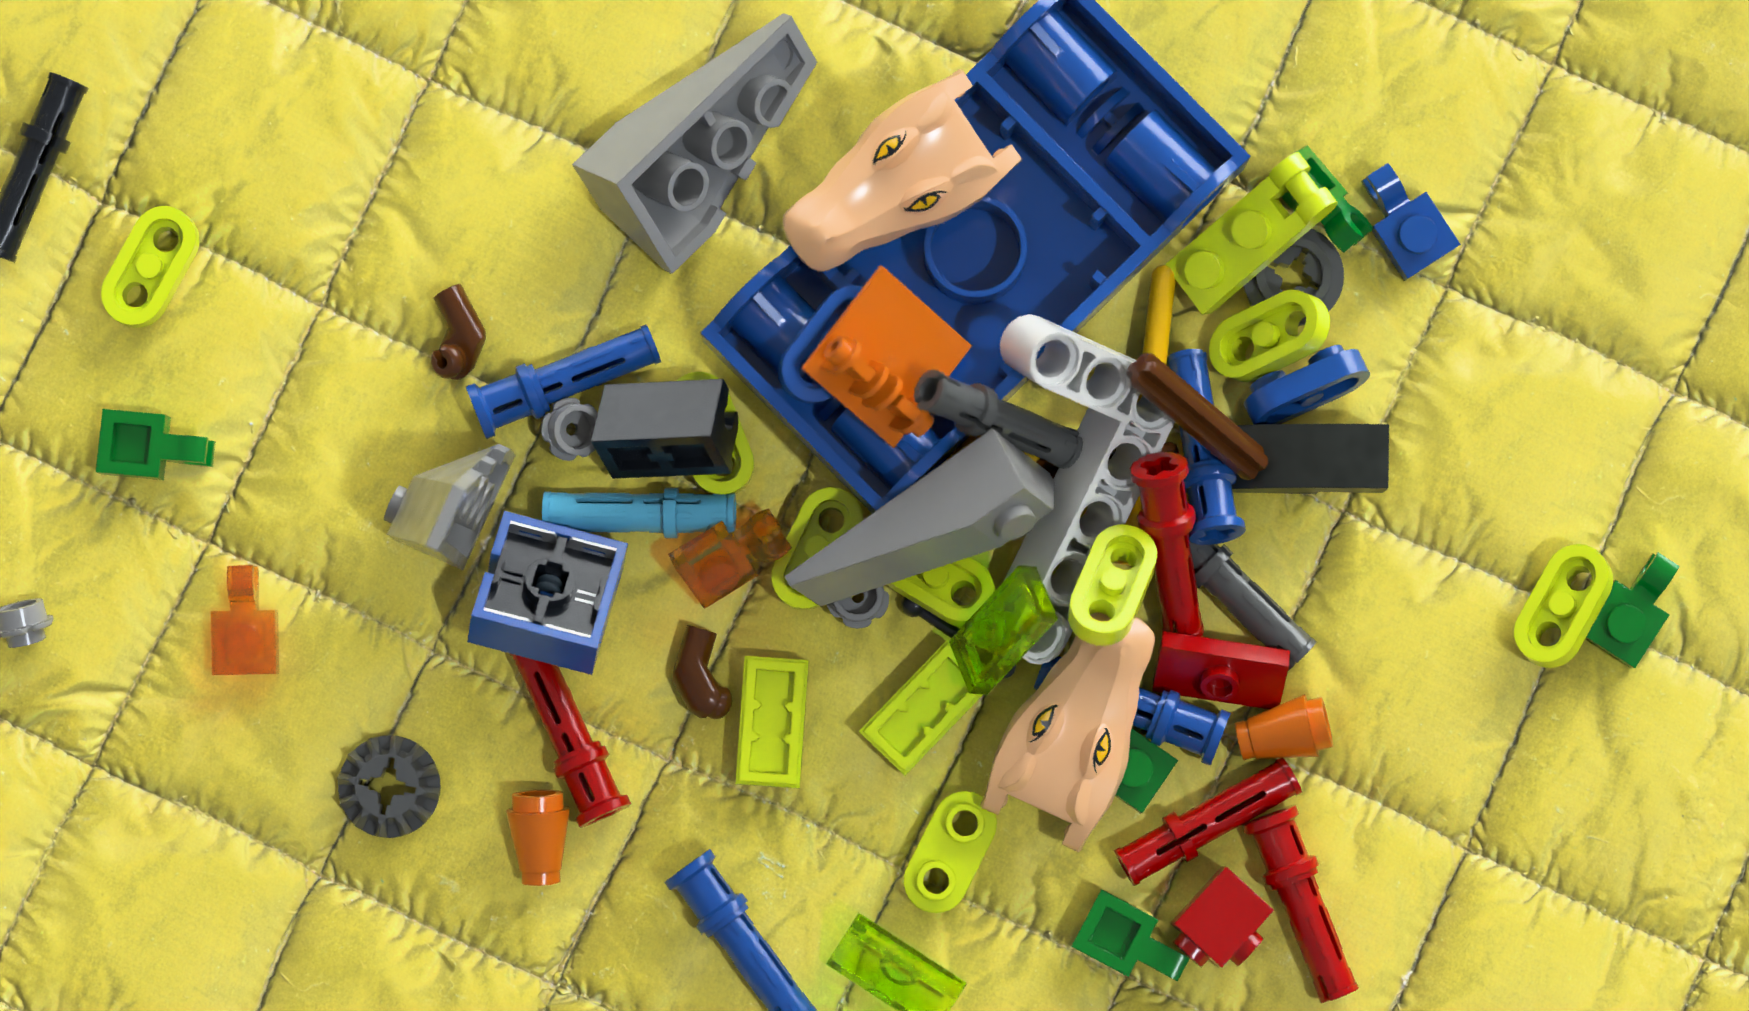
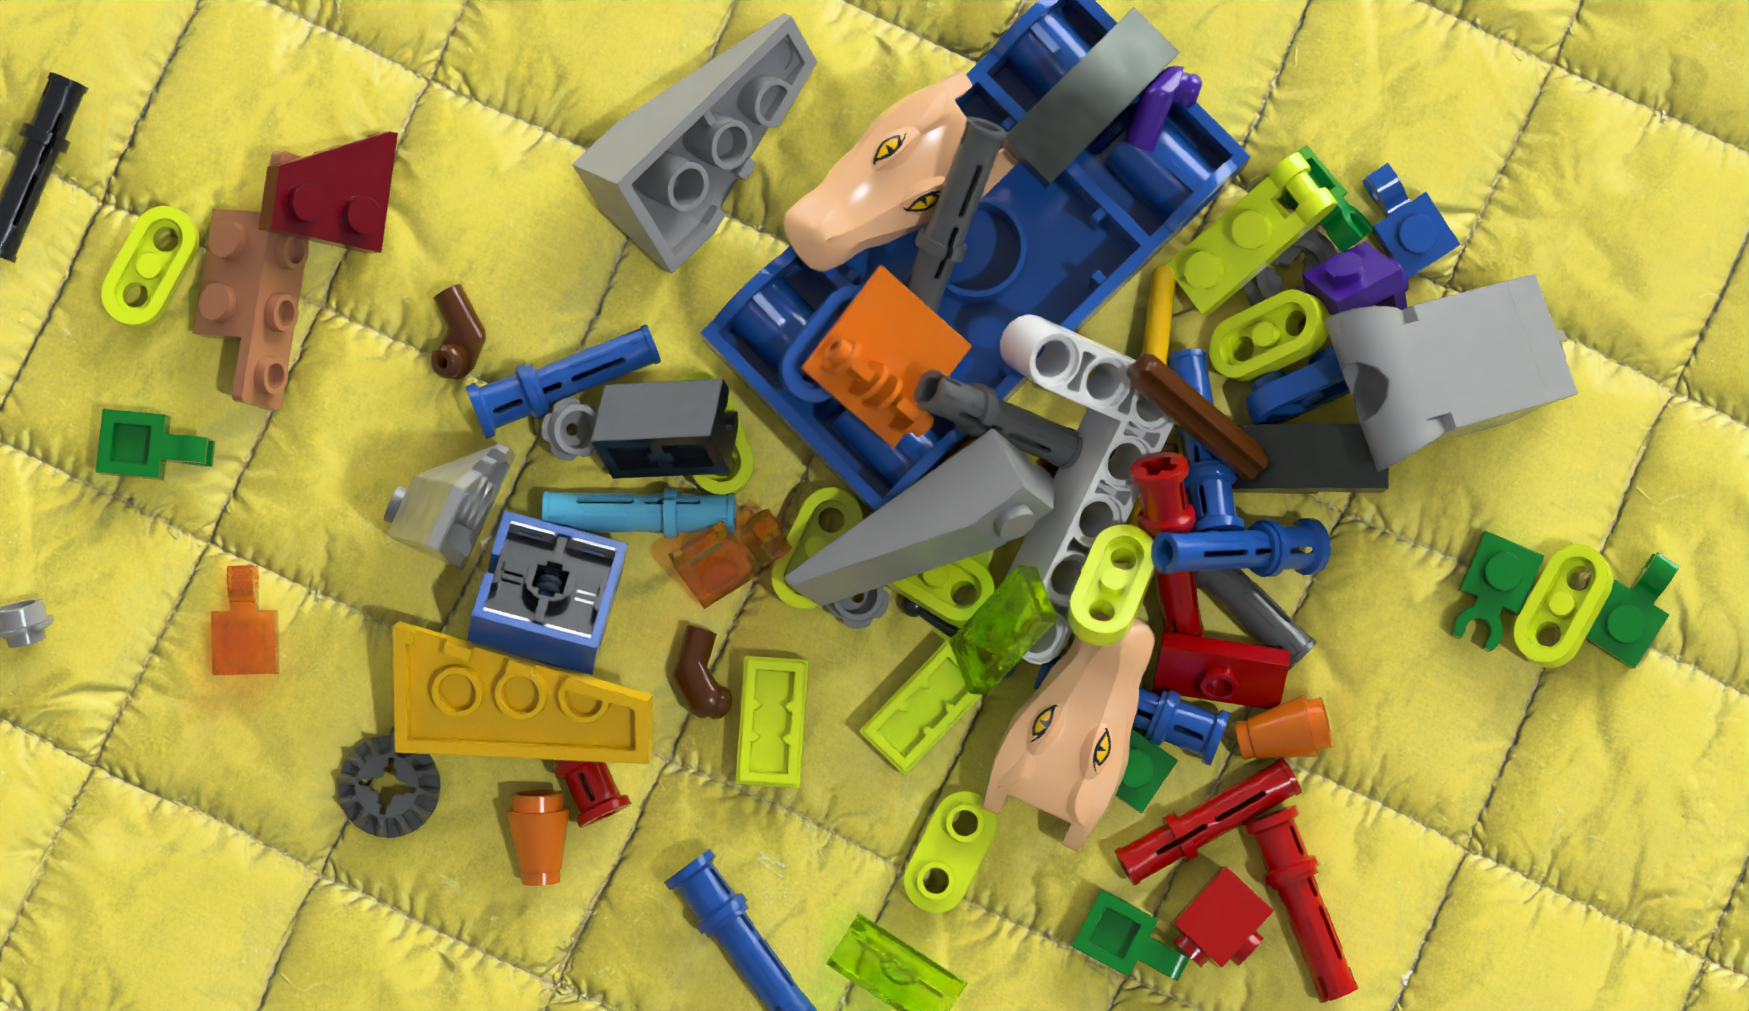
(252, 296): none -> nougat bracket
(333, 194): none -> dark red wing
(500, 704): none -> yellow wing
(963, 186): none -> dark grey pin
(1089, 97): none -> pearl dark grey slope
(1155, 103): none -> dark purple arm
(1263, 548): none -> blue pin
(1358, 280): none -> dark purple bracket
(1450, 365): none -> light grey piece
(1498, 580): none -> green plate

